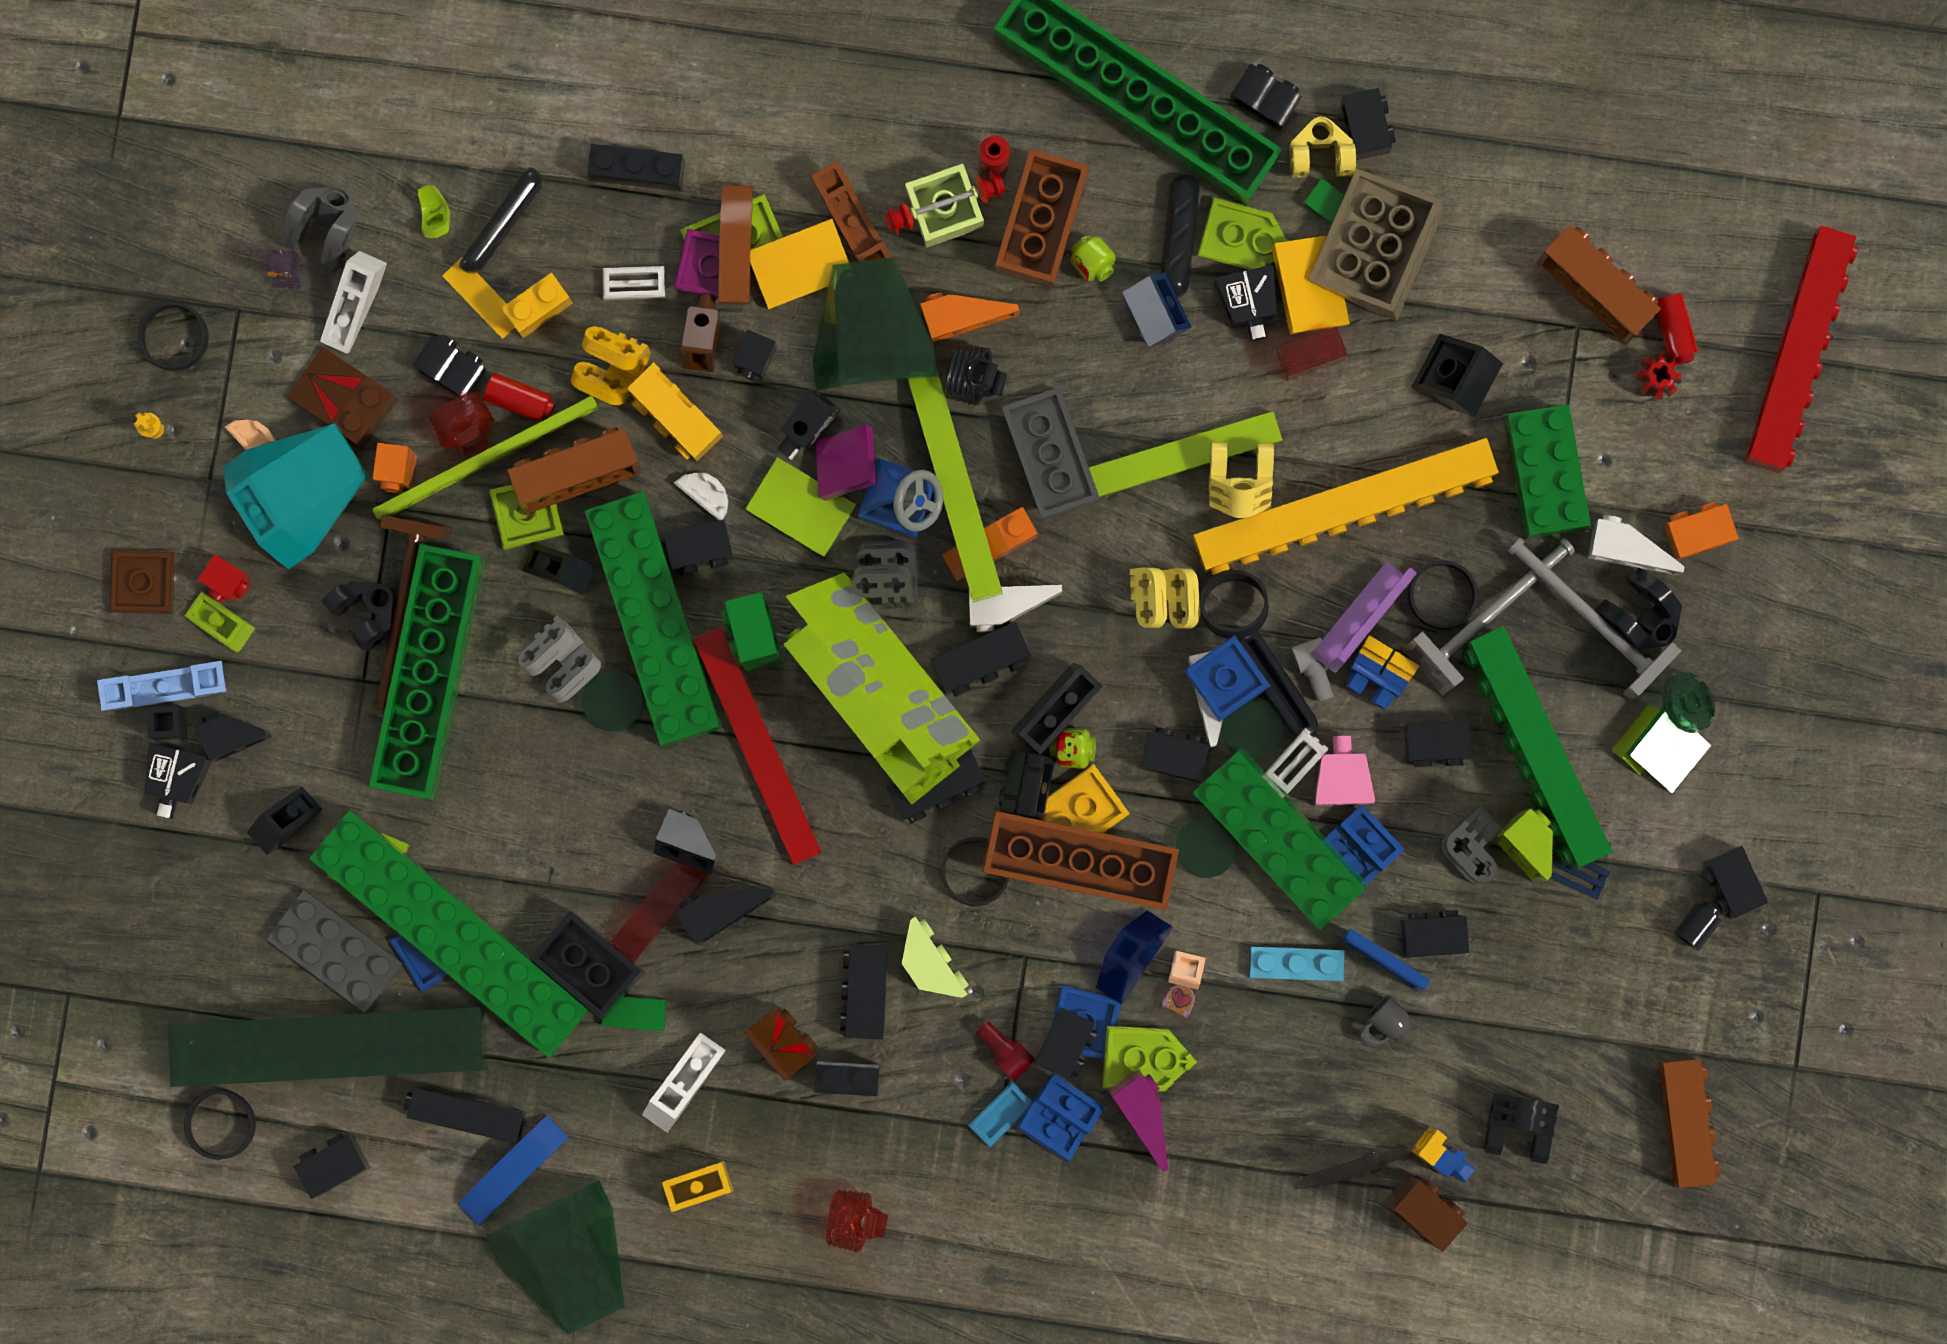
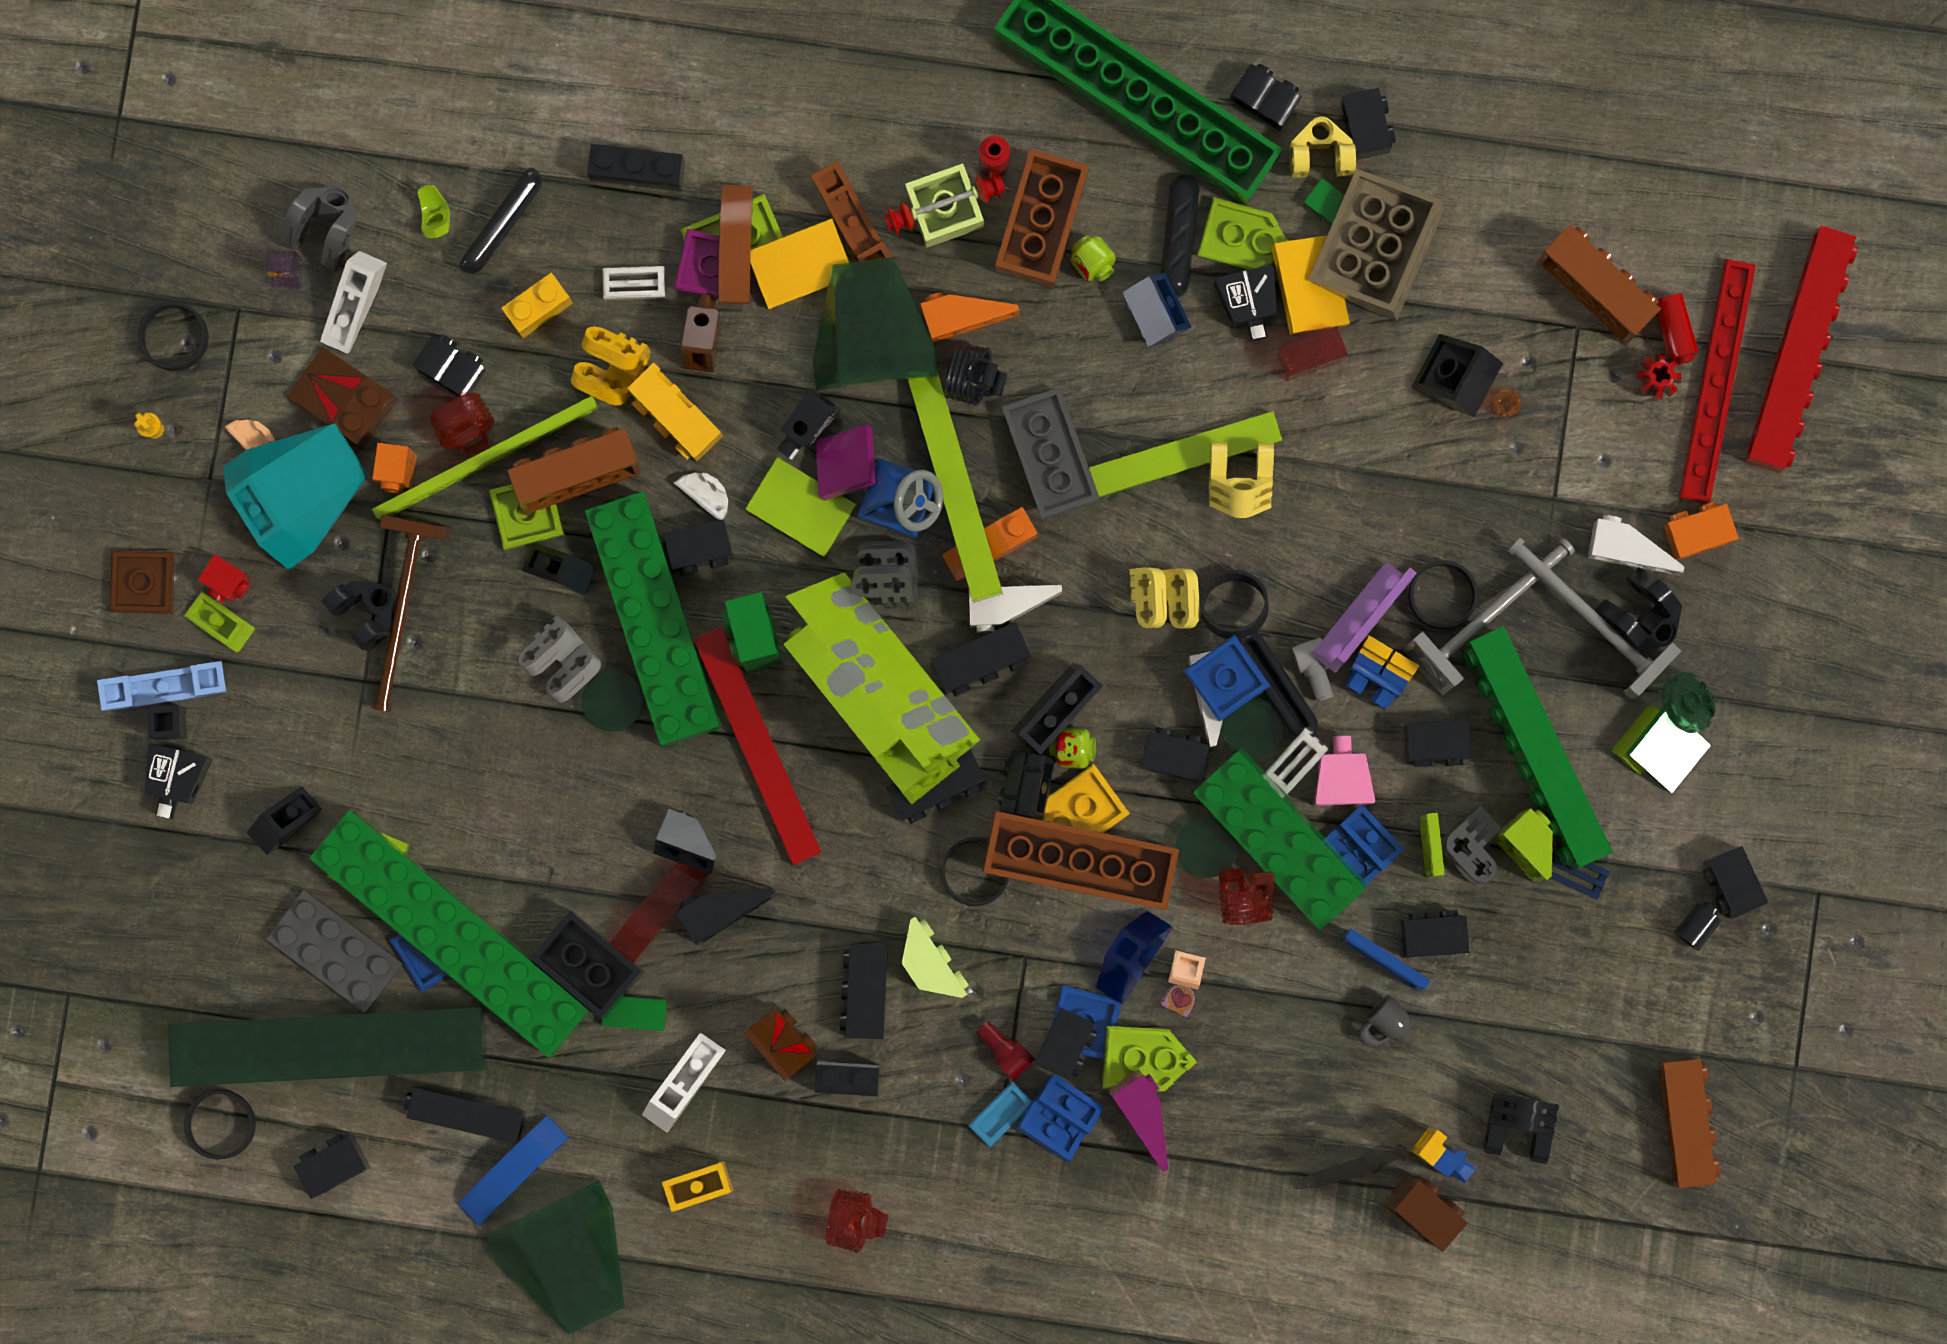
(227, 736): black slope -> none
(427, 672): green brick -> none
(480, 298): yellow sticker -> none
(519, 398): red brick -> none
(754, 355): black brick -> none
(1251, 902): none -> clear red piece
(1296, 964): medium azure plate -> none
(1346, 505): yellow brick -> none
(1431, 845): none -> lime tile
(1499, 409): none -> clear orange bush
(1547, 471): green brick -> none
(1717, 381): none -> red tile

